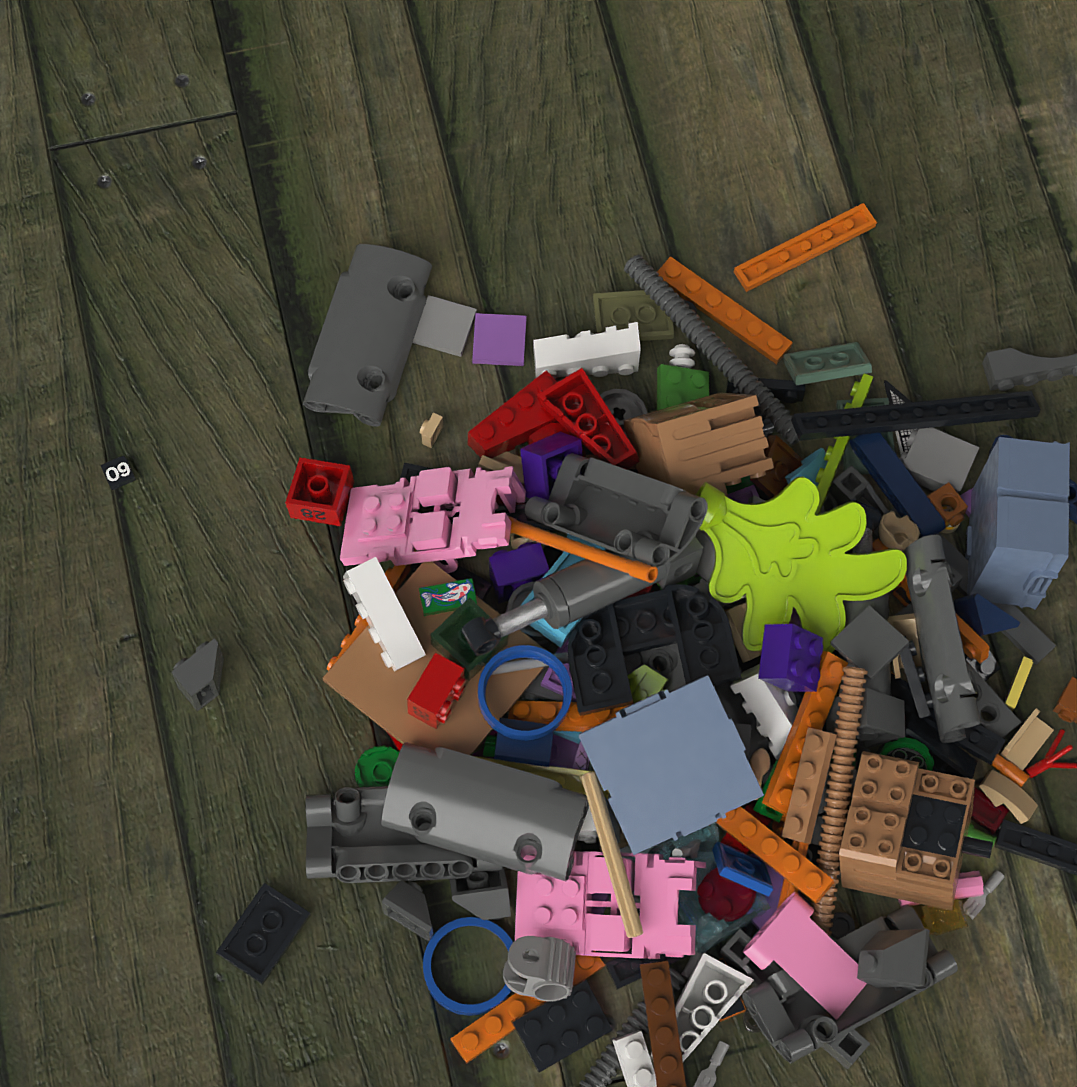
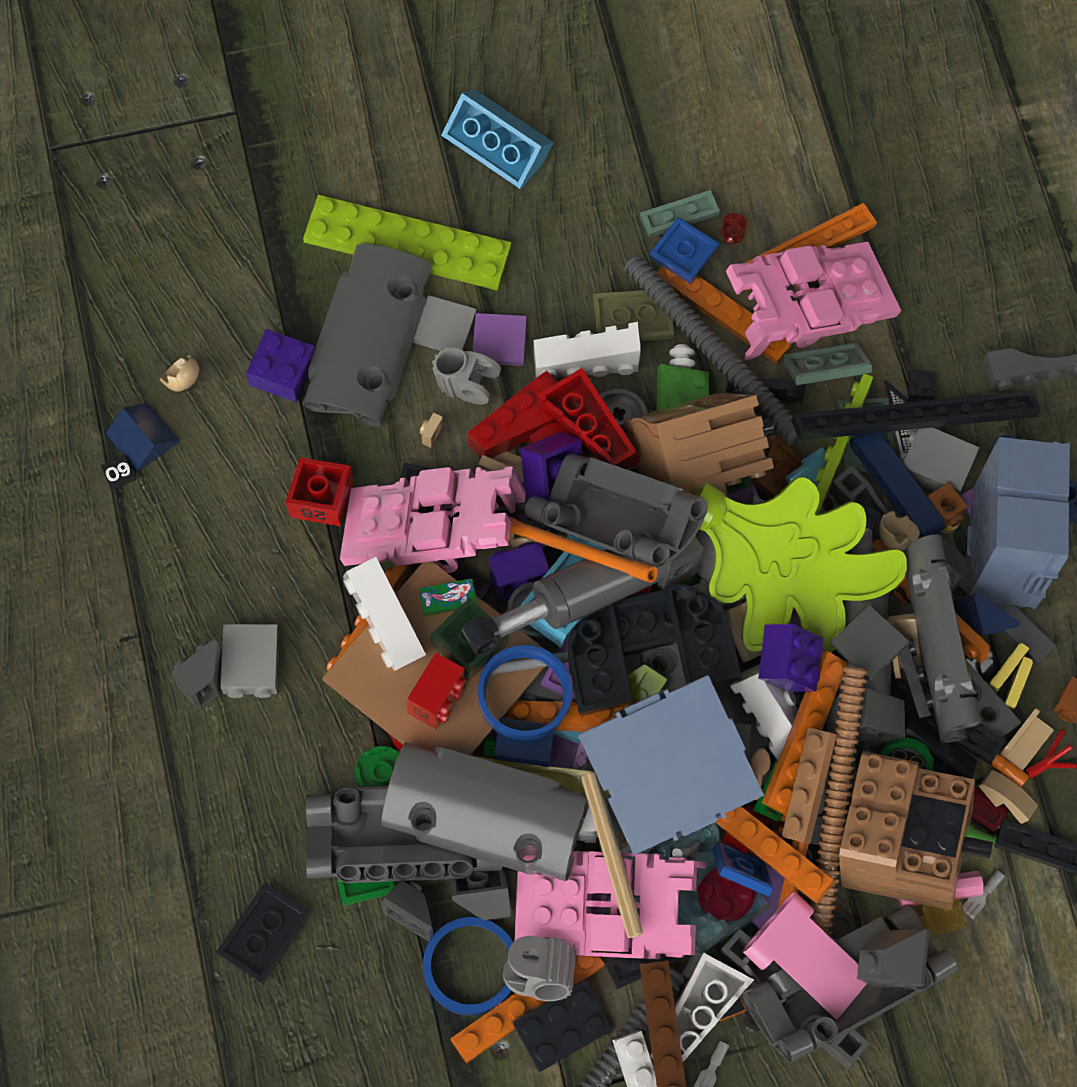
(141, 435): none -> dark blue slope
(181, 374): none -> tan hair
(250, 660): none -> light grey brick
(280, 365): none -> dark purple brick
(359, 892): none -> green tile
(450, 251): none -> lime plate
(470, 365): none -> light grey piece
(496, 138): none -> dark azure slope
(684, 250): none -> blue tile
(690, 209): none -> sand green plate
(732, 222): none -> clear red wheel
(849, 294): none -> bright pink piece
(921, 385): none -> black plate
(1008, 667): none -> light yellow tile

